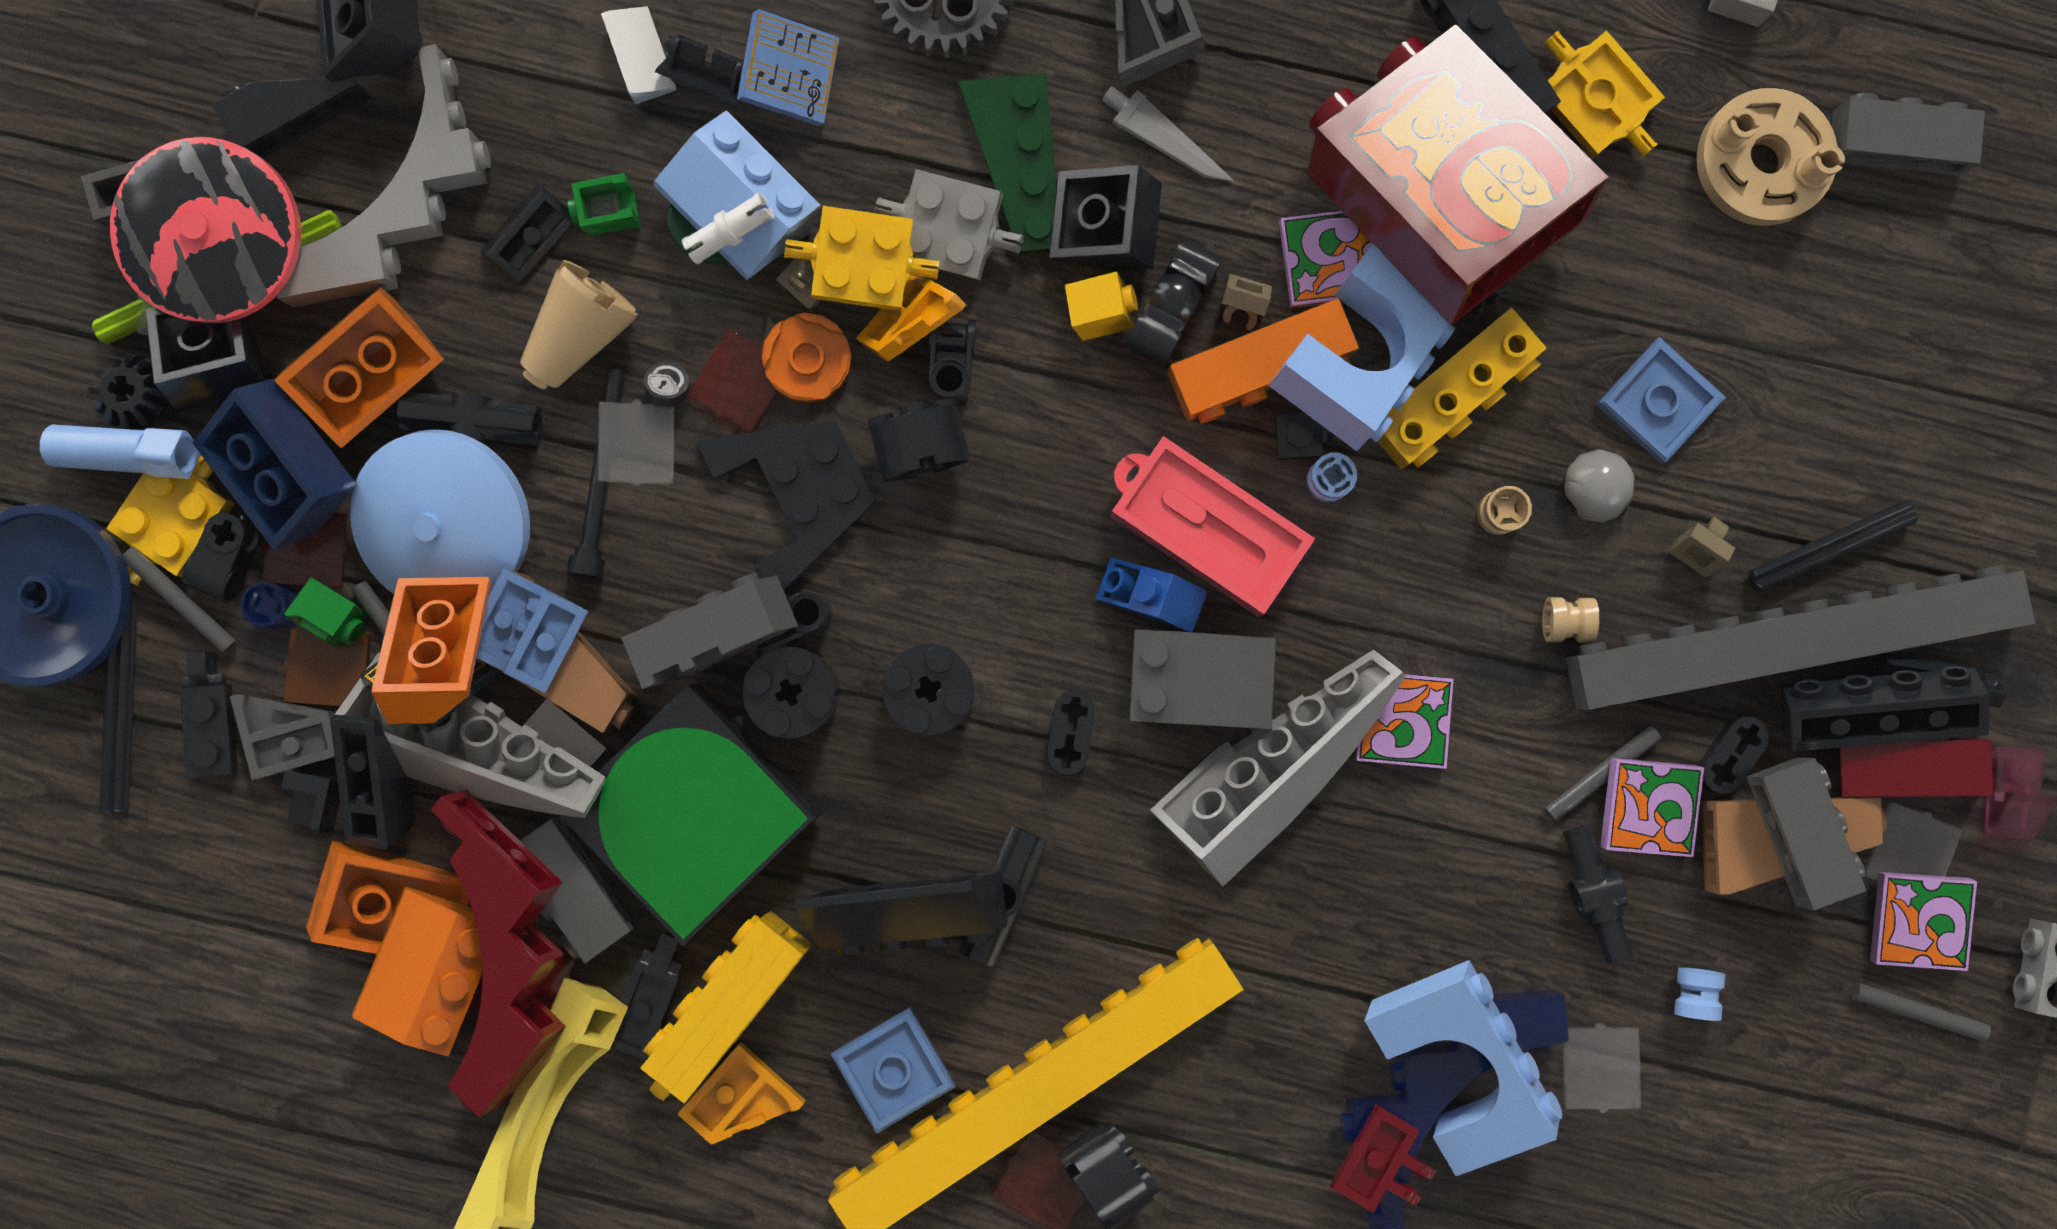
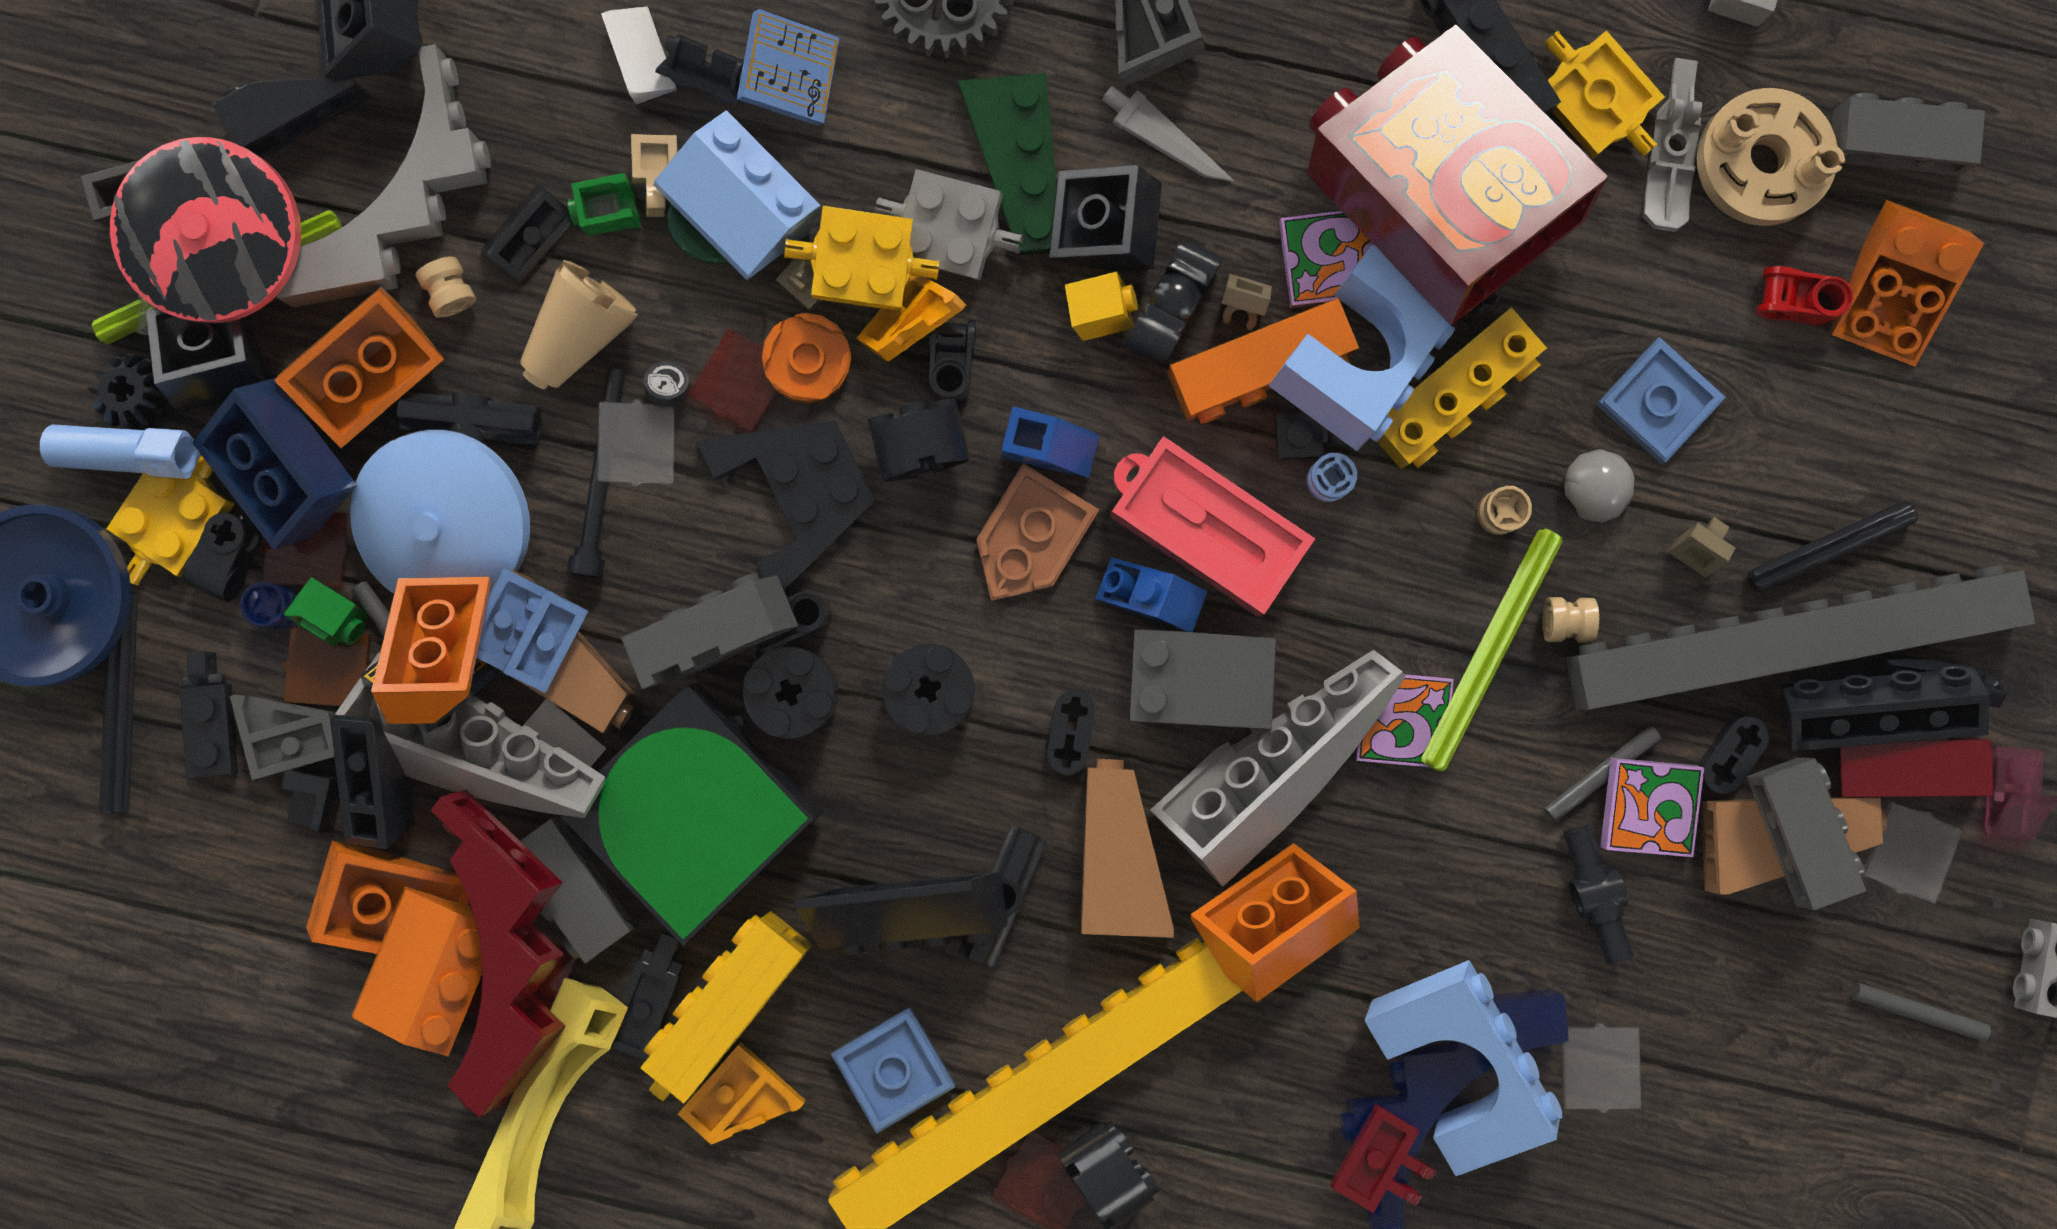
(178, 599): dark grey bar -> none
(445, 287): none -> tan wheel
(649, 158): none -> tan plate
(728, 228): white pin -> none
(1031, 534): none -> nougat tile
(1049, 443): none -> blue slope
(1119, 862): none -> medium nougat slope
(1277, 921): none -> orange slope
(1491, 650): none -> lime axle
(1672, 171): none -> light grey piece
(1697, 1004): light blue wheel -> none
(1794, 296): none -> red piece
(1905, 282): none -> orange slope
(1923, 921): tile -> none

